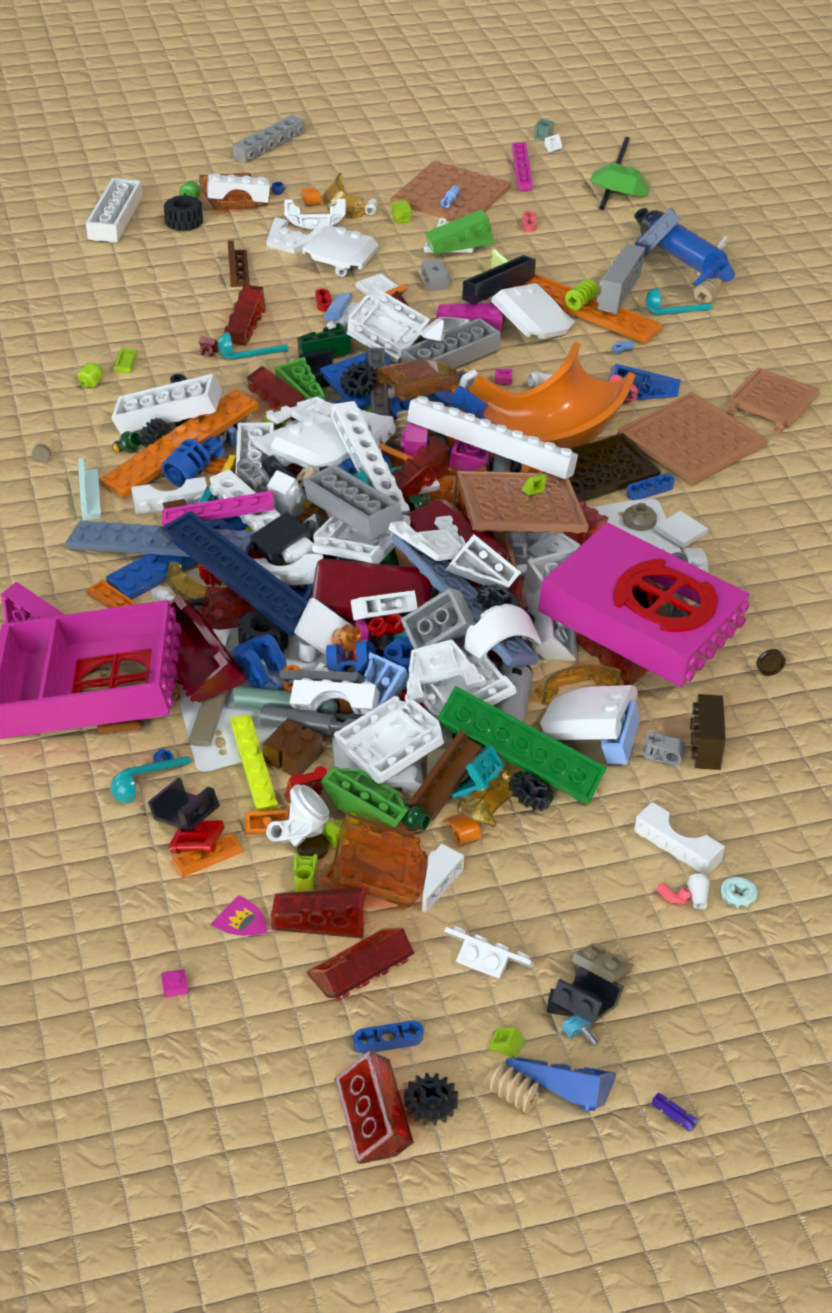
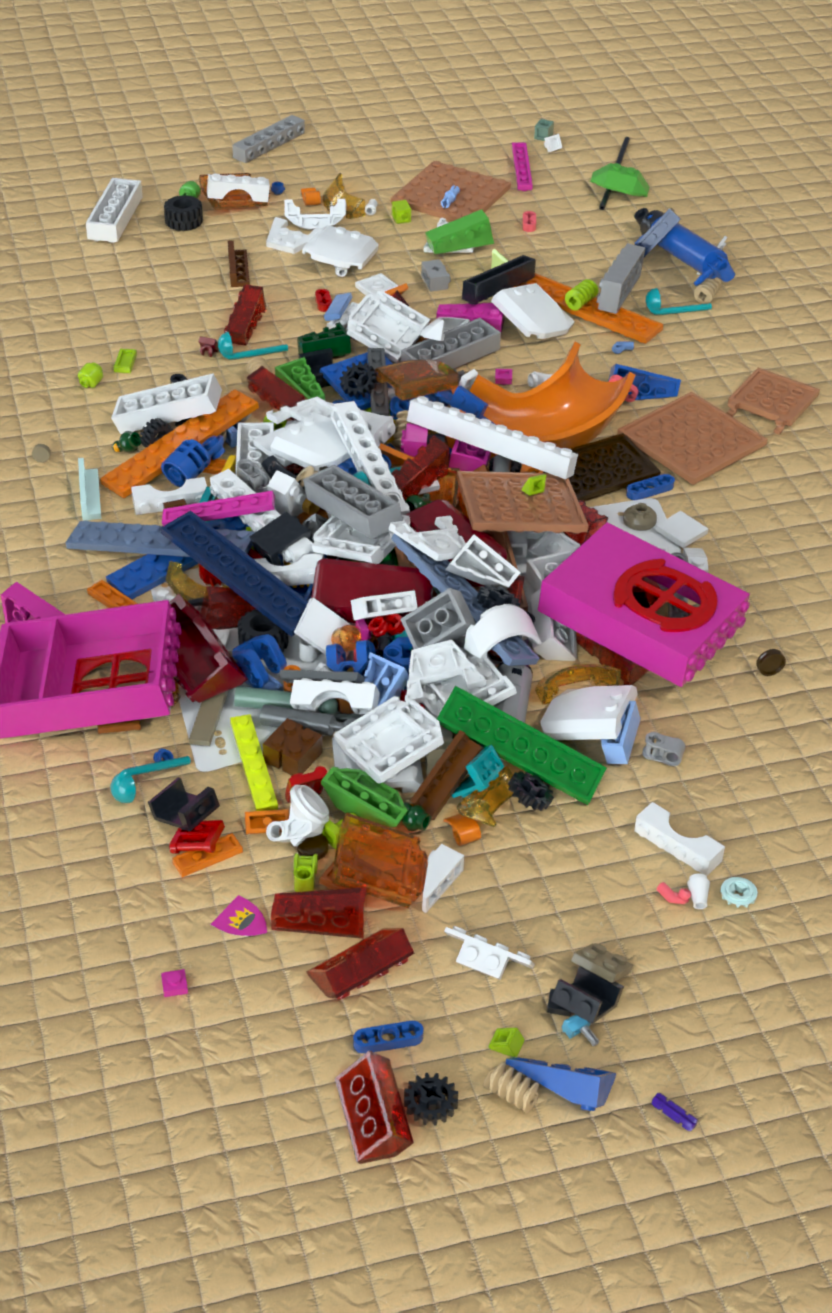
(708, 731): dark brown brick -> none

